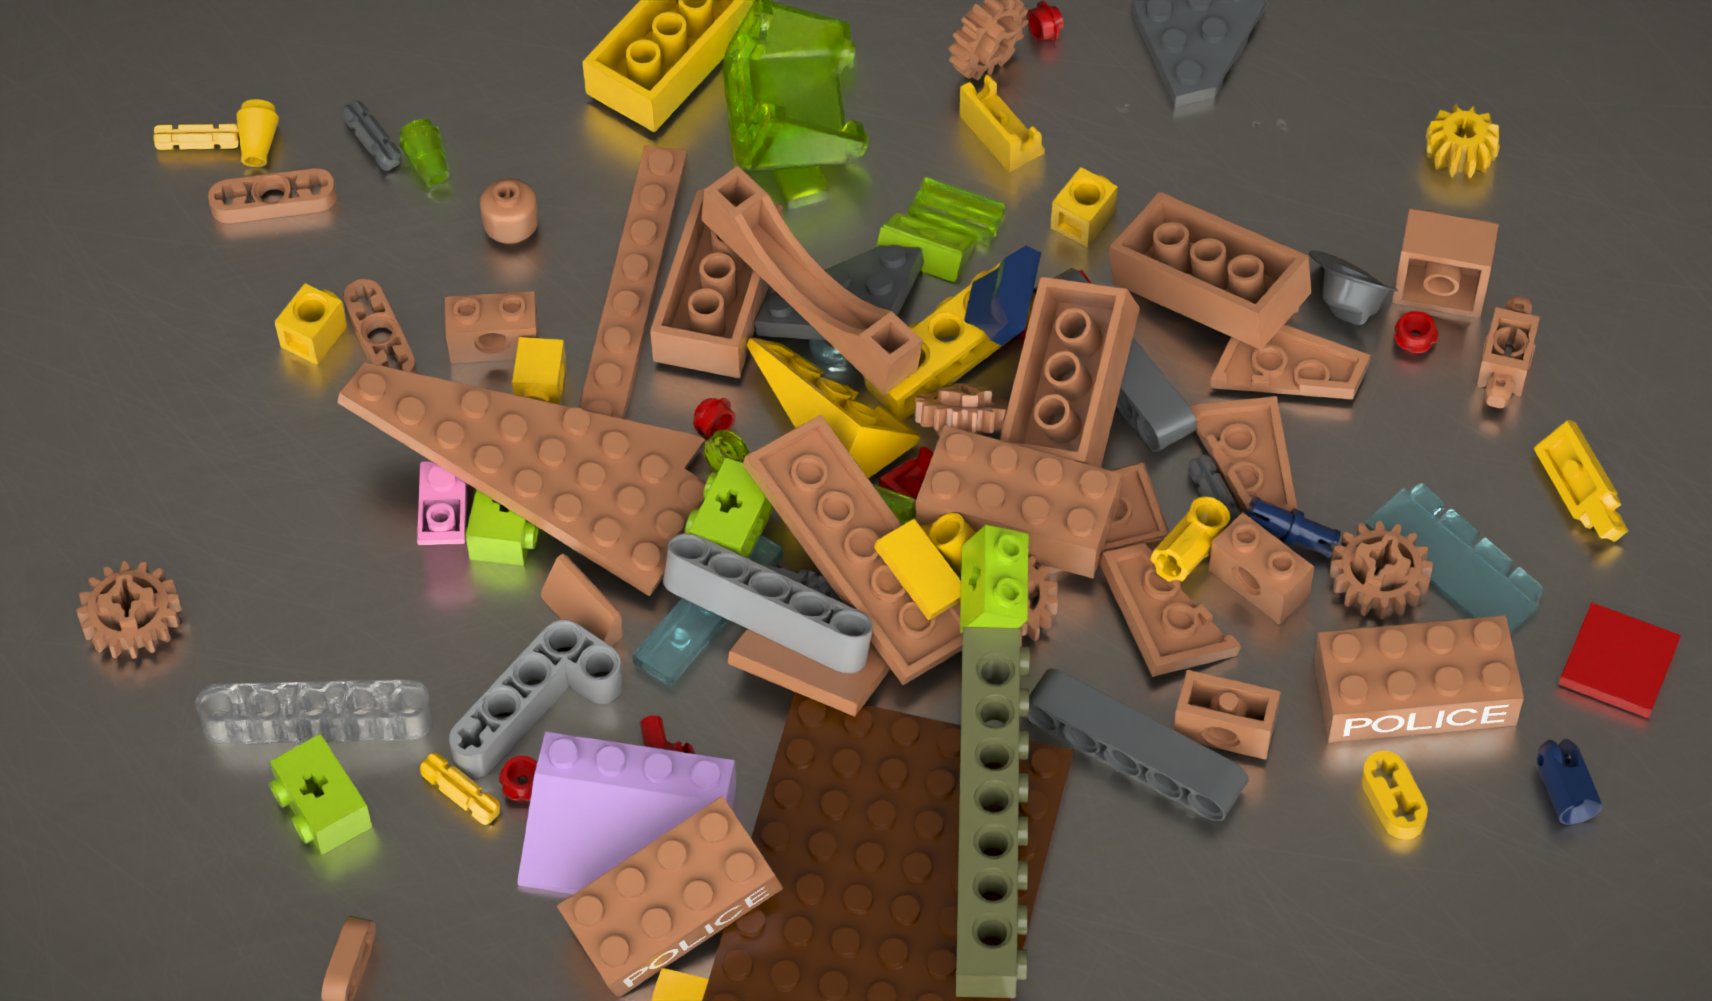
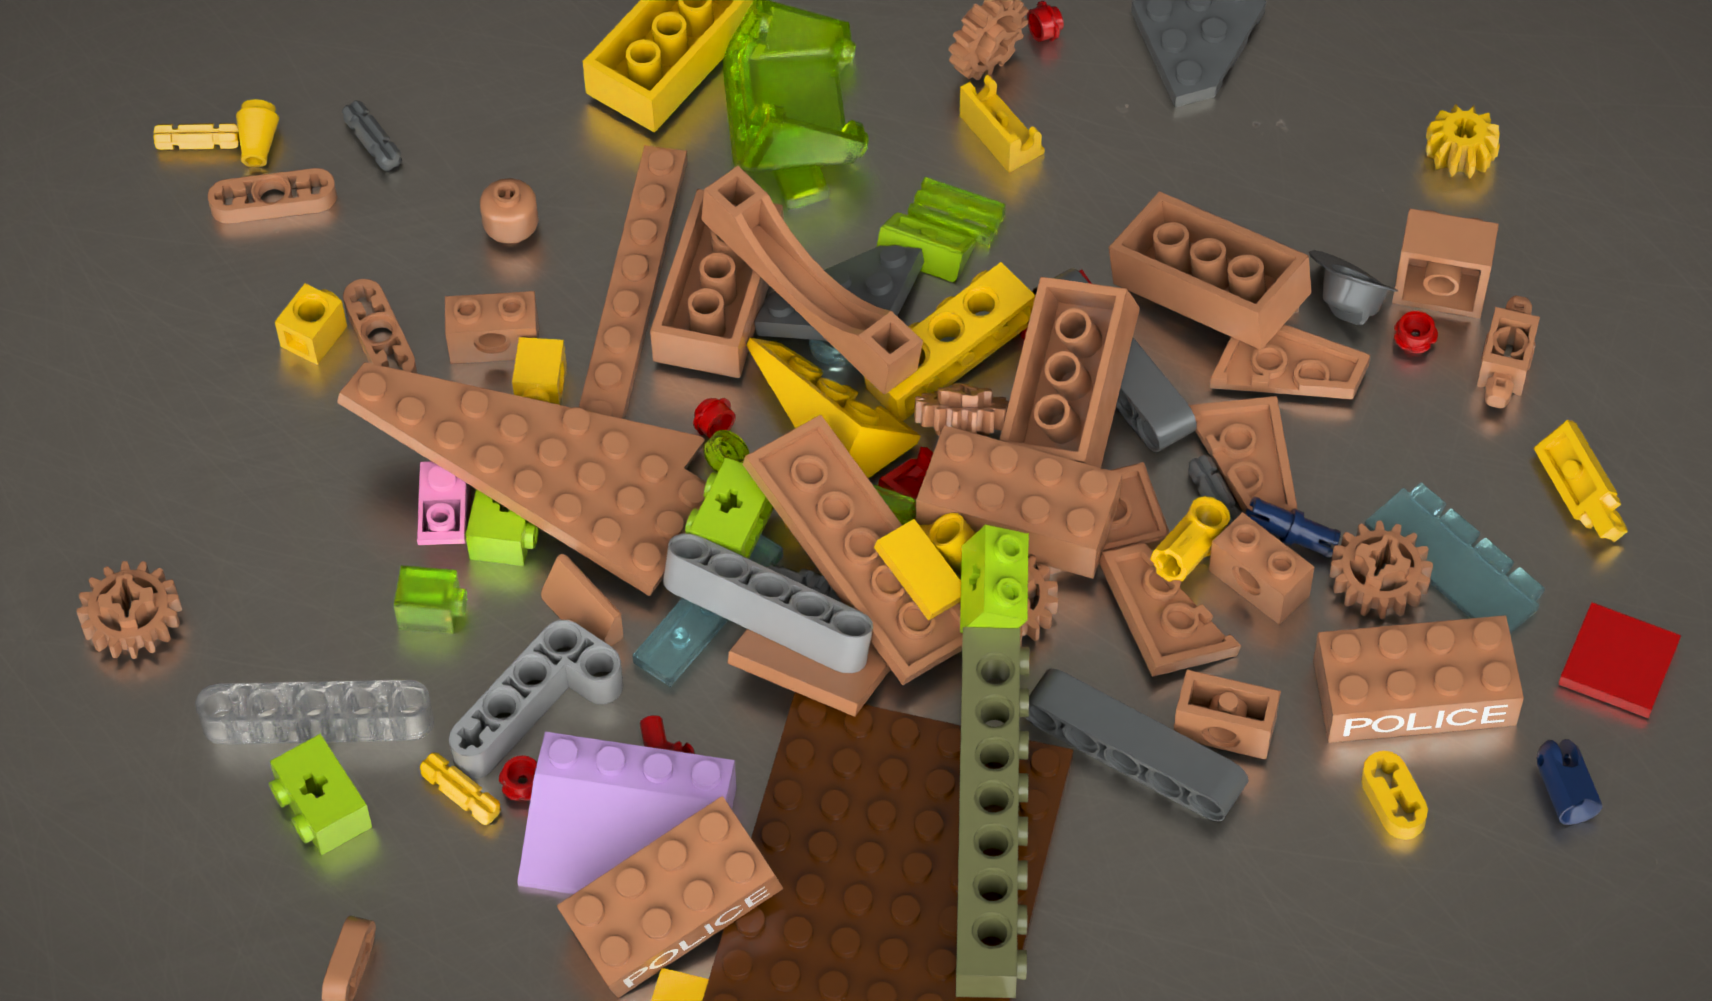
(425, 150): clear neon green cone -> none
(429, 599): none -> clear neon green brick
(1003, 297): dark blue slope -> none
(1076, 219): yellow brick -> none

